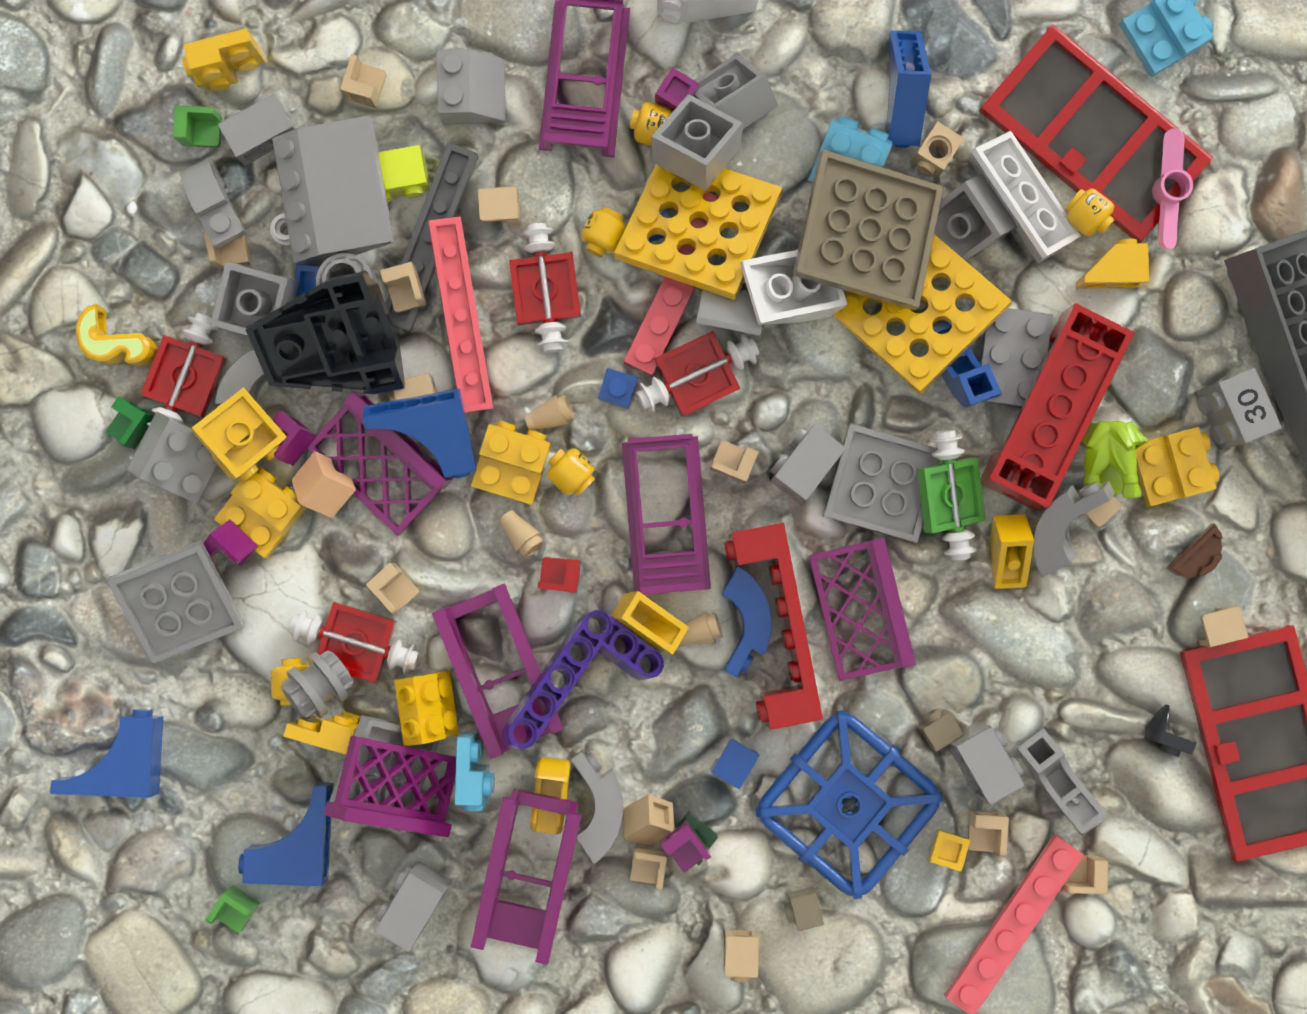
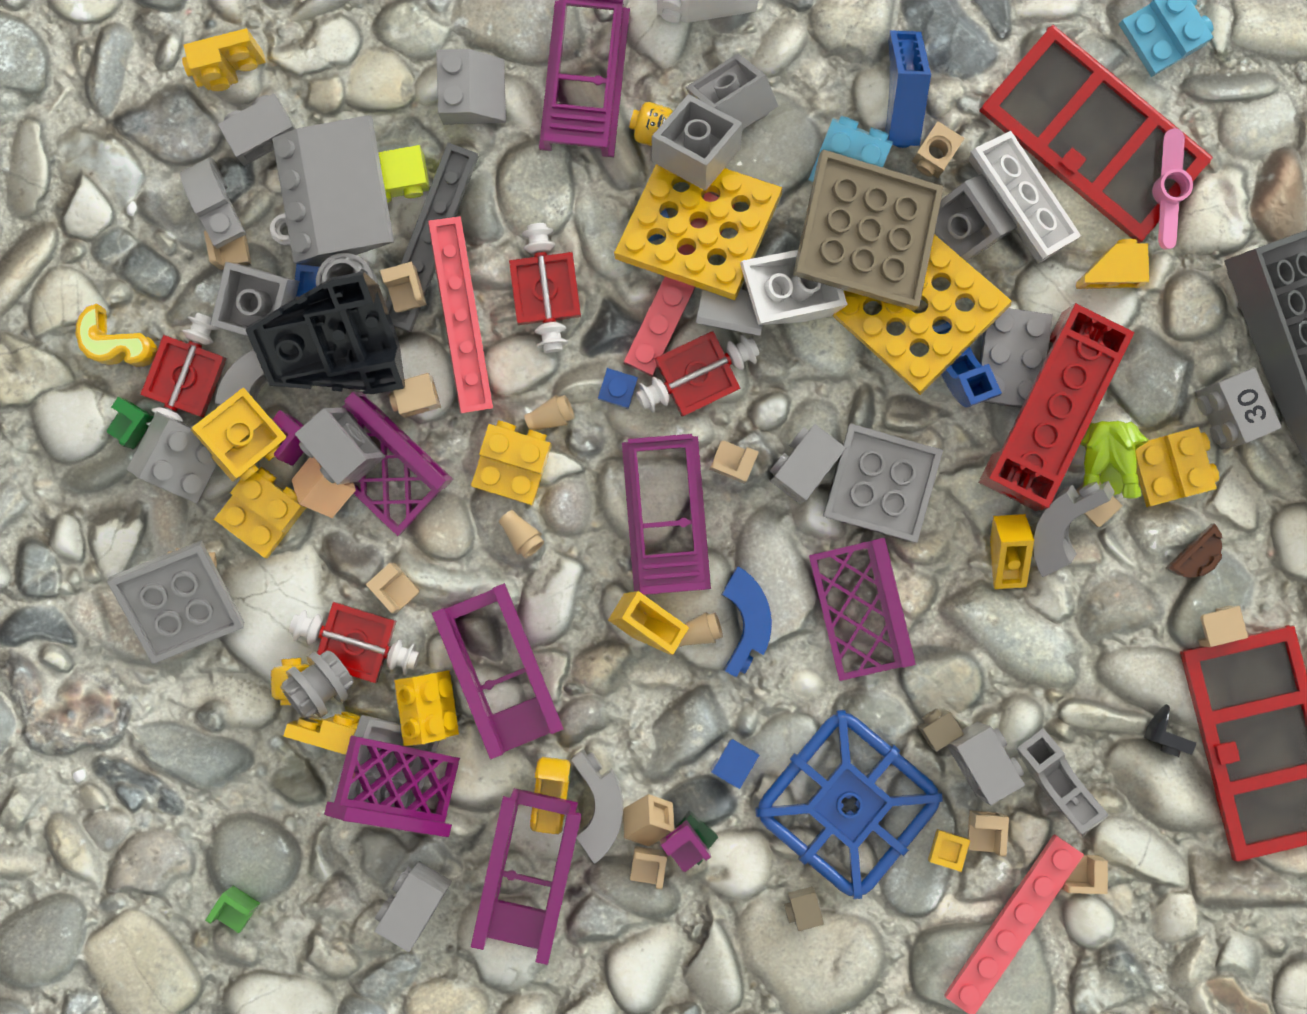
(129, 766): blue arch -> none
(197, 126): bright green panel -> none
(231, 542): magenta panel -> none
(300, 856): blue arch -> none
(339, 446): none -> light grey brick
(362, 82): tan panel -> none
(435, 421): blue arch -> none
(473, 780): medium azure plate -> none
(500, 205): tan panel -> none
(560, 574): red panel -> none
(570, 471): yellow head -> none
(572, 671): dark purple beam -> none
(602, 231): yellow head -> none
(675, 89): magenta panel -> none
(741, 954): tan brick -> none
(796, 703): red plate -> none
(951, 495): bright green plate -> none
(1090, 212): yellow head -> none

